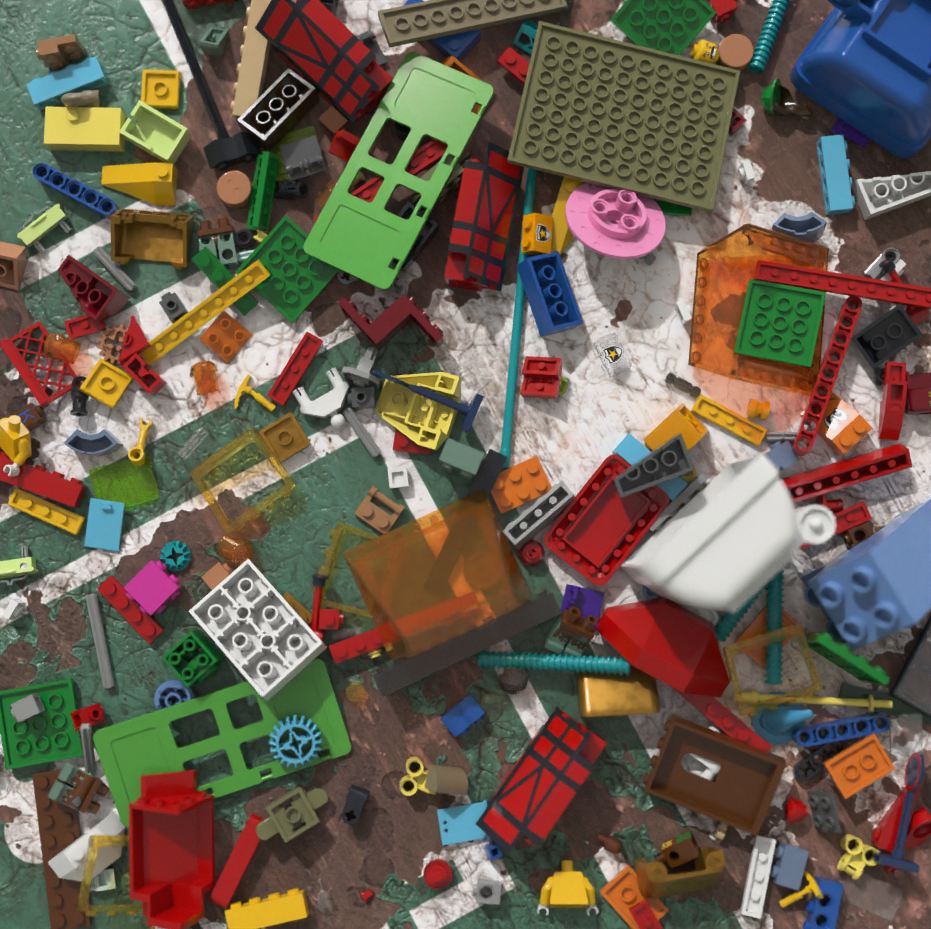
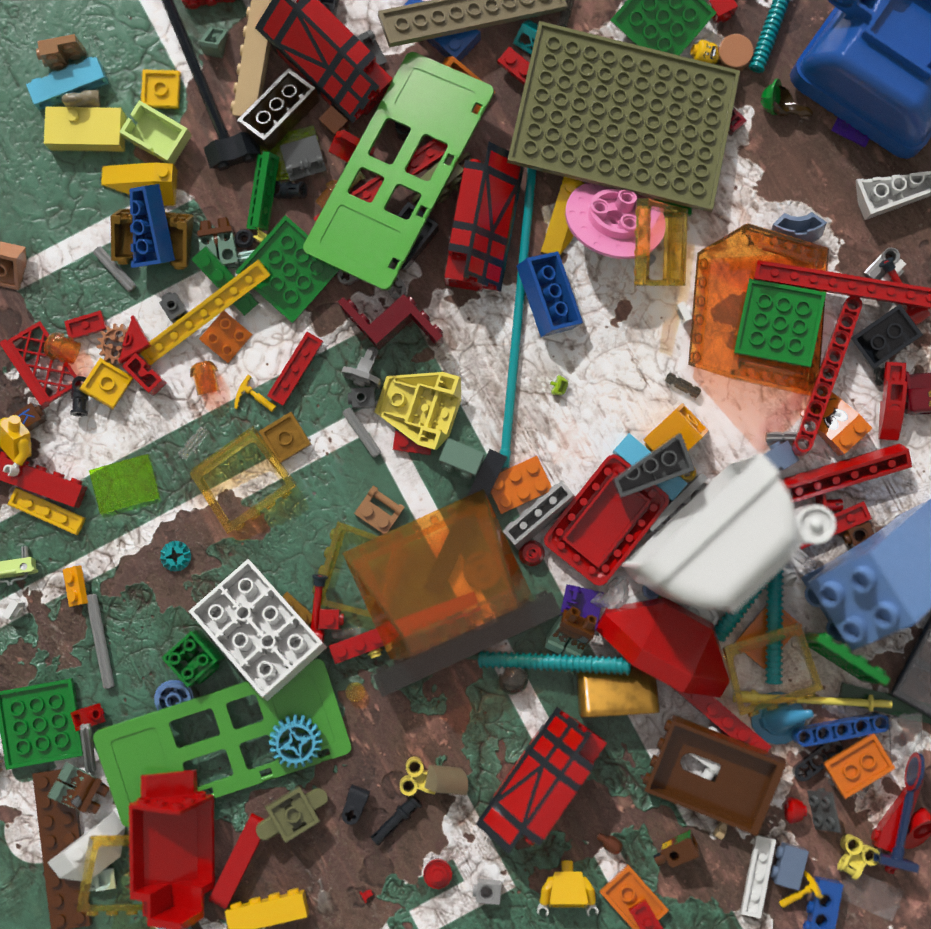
(27, 707): light grey brick -> none
(43, 225): yellowish green piece -> none
(69, 185): blue beam -> none
(75, 586): none -> light orange plate
(95, 295): dark red wedge -> none
(95, 444): sand blue brick -> none
(104, 524): medium azure container -> none
(130, 610): red plate -> none
(138, 451): yellow brick -> none
(149, 227): none -> blue wedge
(153, 588): dark pink brick -> none
(217, 574): nougat brick -> none
(234, 189): nougat head -> none
(235, 549): clear orange piece -> none
(327, 404): white connector -> none
(398, 477): white plate -> none
(402, 813): none -> black pin
(460, 823): medium azure container -> none
(463, 715): blue brick -> none
(468, 411): dark blue piece -> none
(491, 856): blue piece -> none
(536, 234): light orange brick -> none
(541, 377): red slope -> none
(611, 355): clear brick -> none
(616, 596): none -> clear cylinder
(656, 883): pearl gold windscreen -> none
(674, 243): none -> clear yellow windscreen
(729, 420): yellow tile -> none
(746, 172): white plate -> none
(758, 409): yellow wheel -> none
(835, 175): medium azure brick -> none

